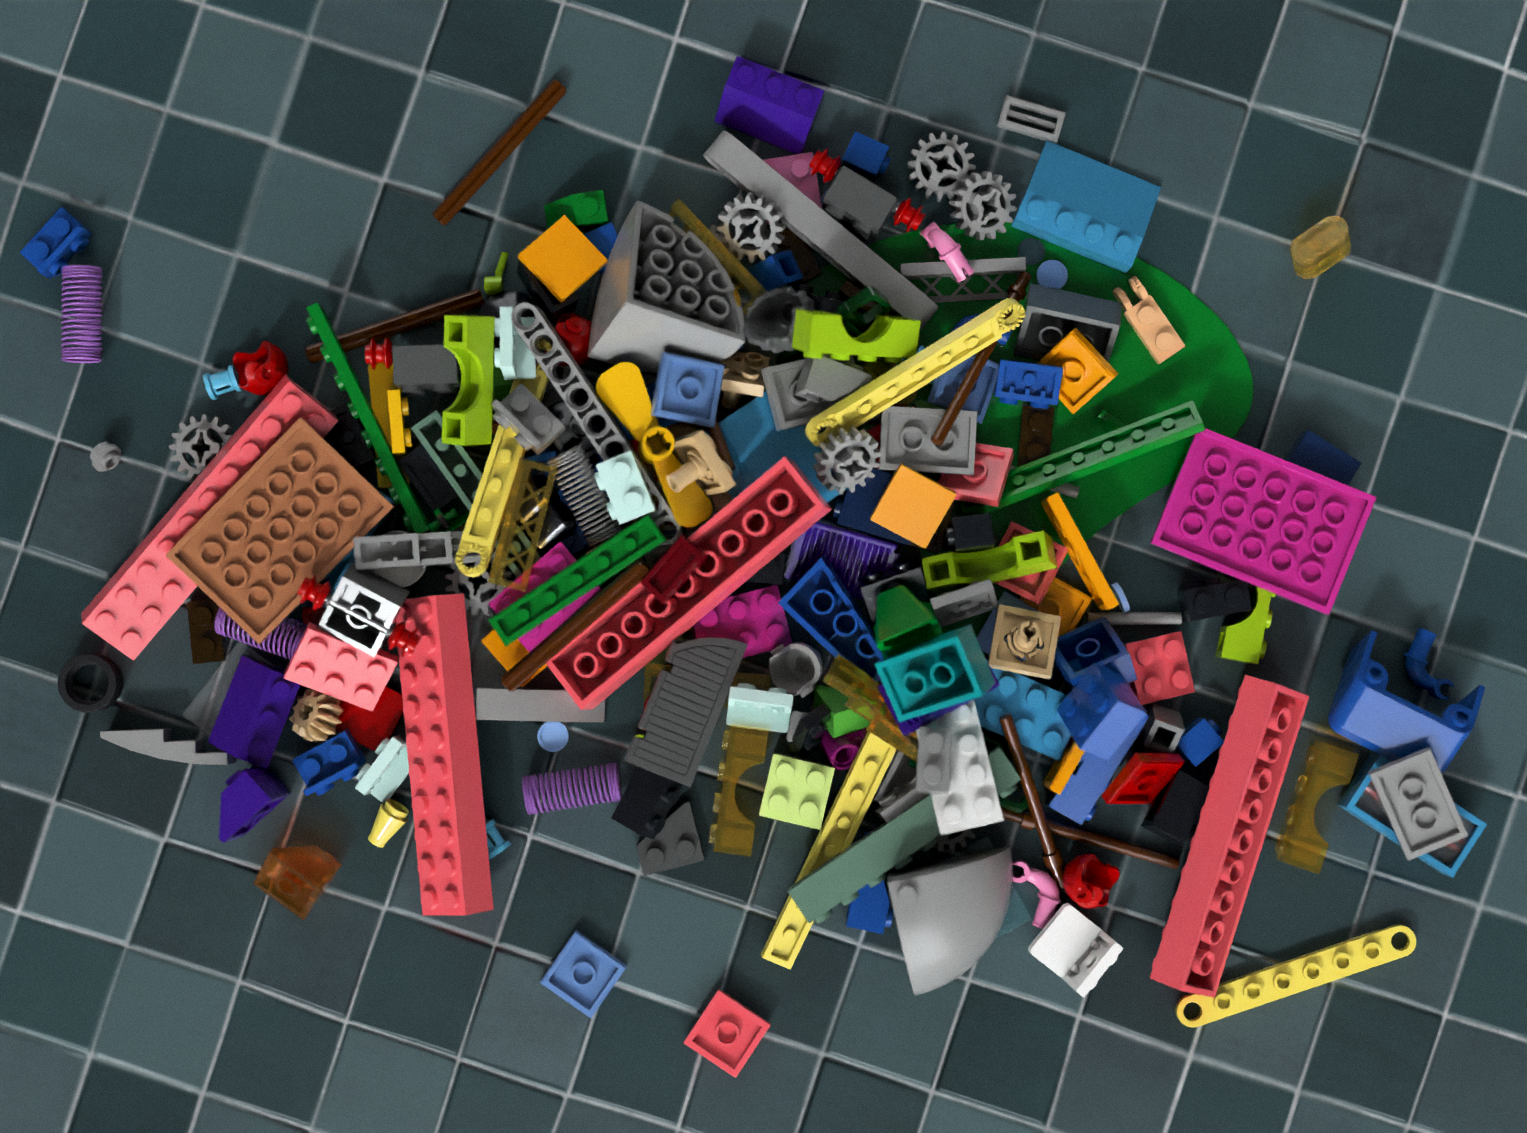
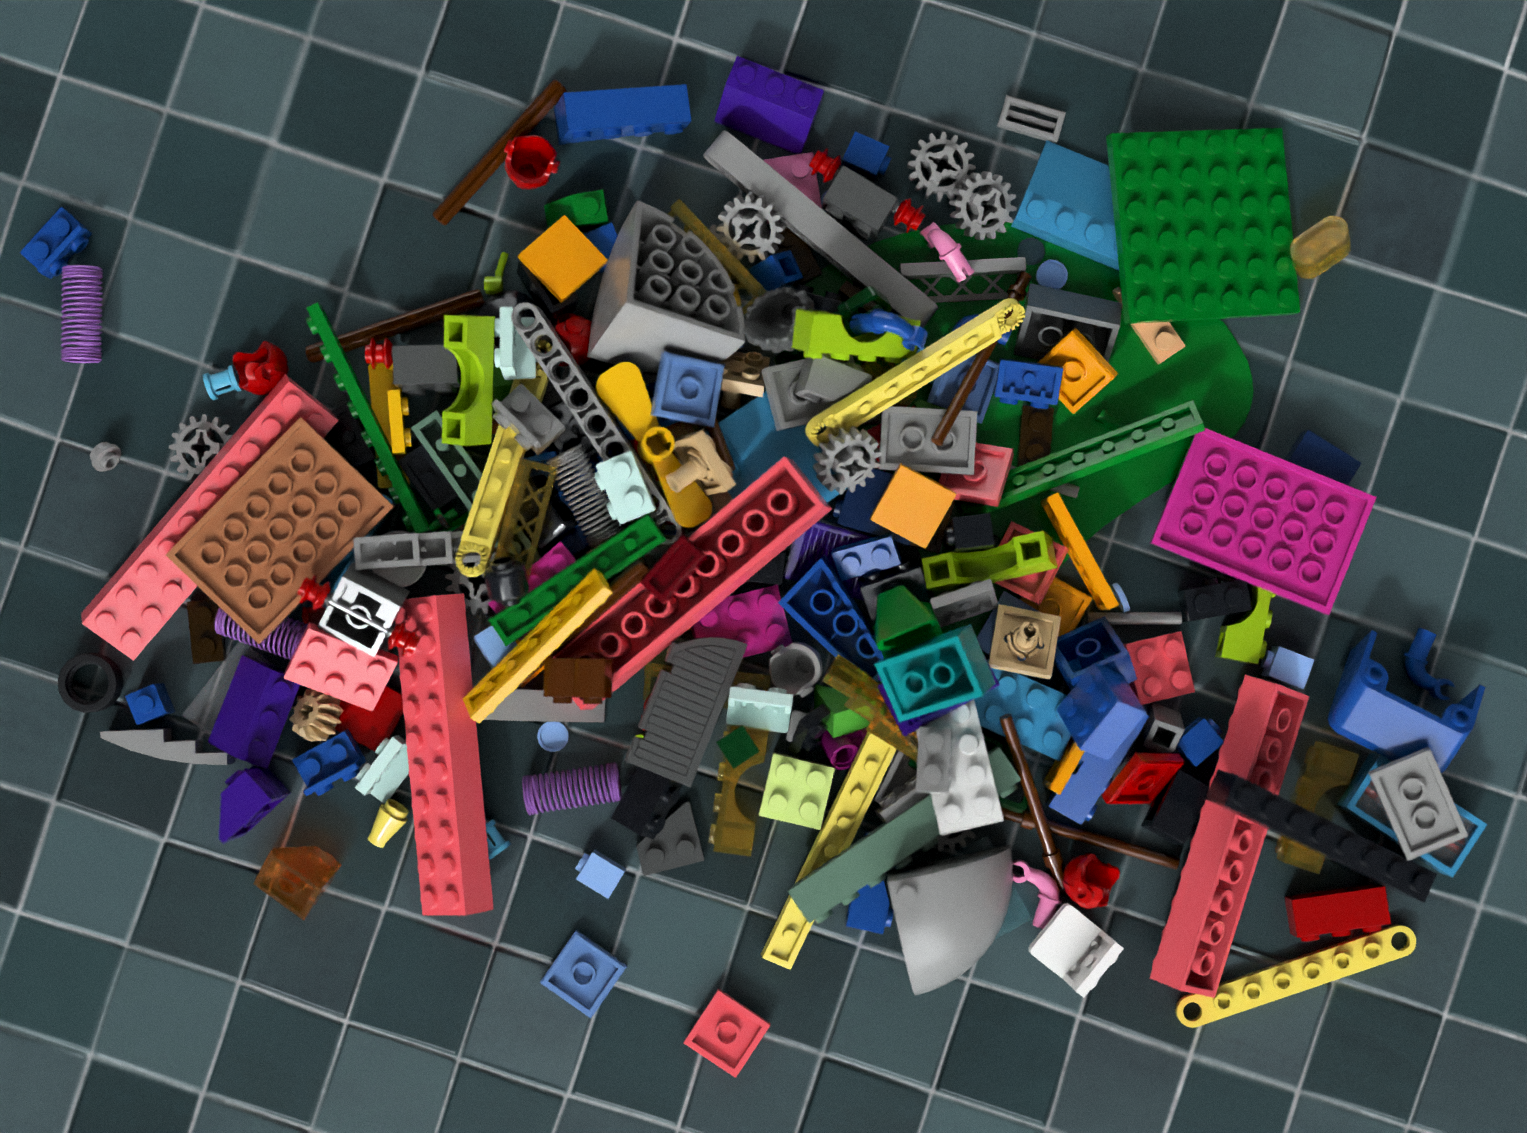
(150, 703): none -> blue brick
(492, 646): none -> light blue brick
(506, 580): none -> black head
(530, 161): none -> red cap
(537, 645): none -> yellow plate
(578, 678): none -> reddish brown brick
(599, 873): none -> light blue brick
(621, 113): none -> blue wedge
(737, 746): none -> dark green tile
(866, 556): none -> plate
(881, 321): none -> blue piece
(1202, 224): none -> green plate
(1286, 667): none -> light blue brick
(1320, 835): none -> black brick
(1337, 911): none -> red brick

